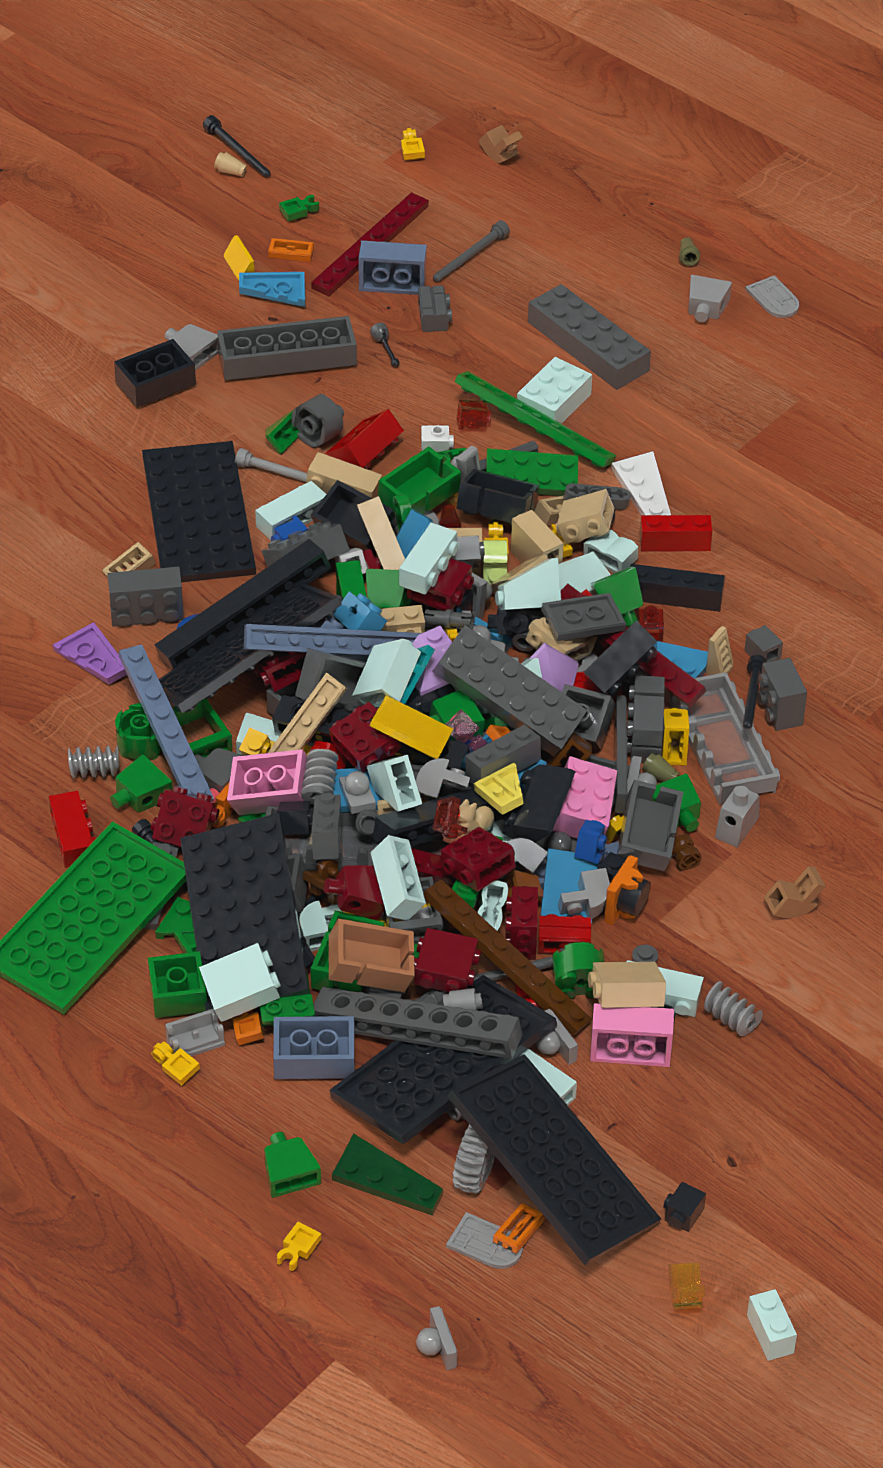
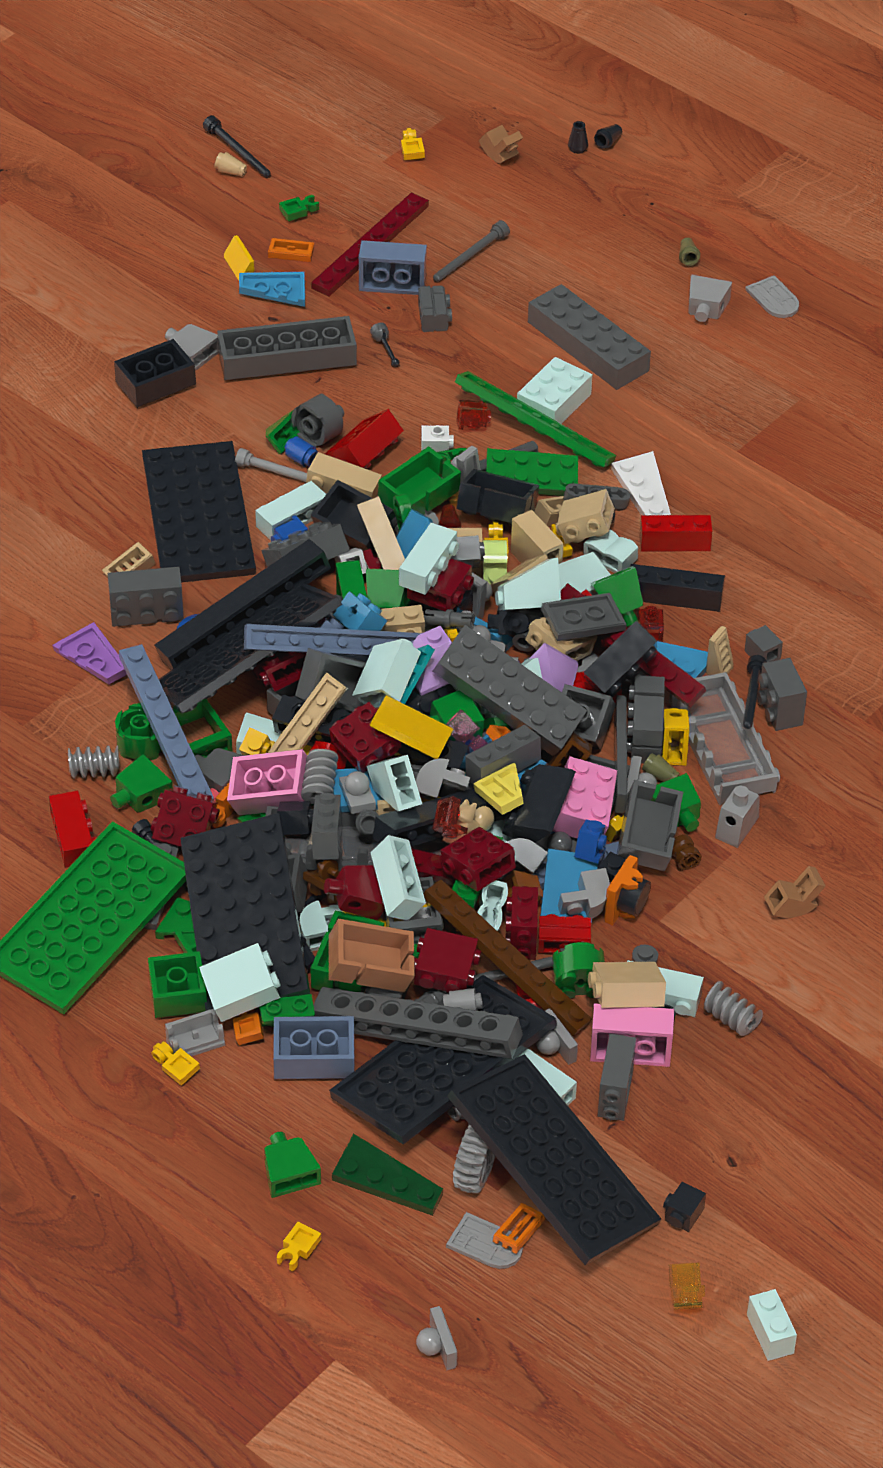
(300, 451): none -> blue brick
(578, 138): none -> black cone
(607, 136): none -> black cone
(616, 1077): none -> dark grey window

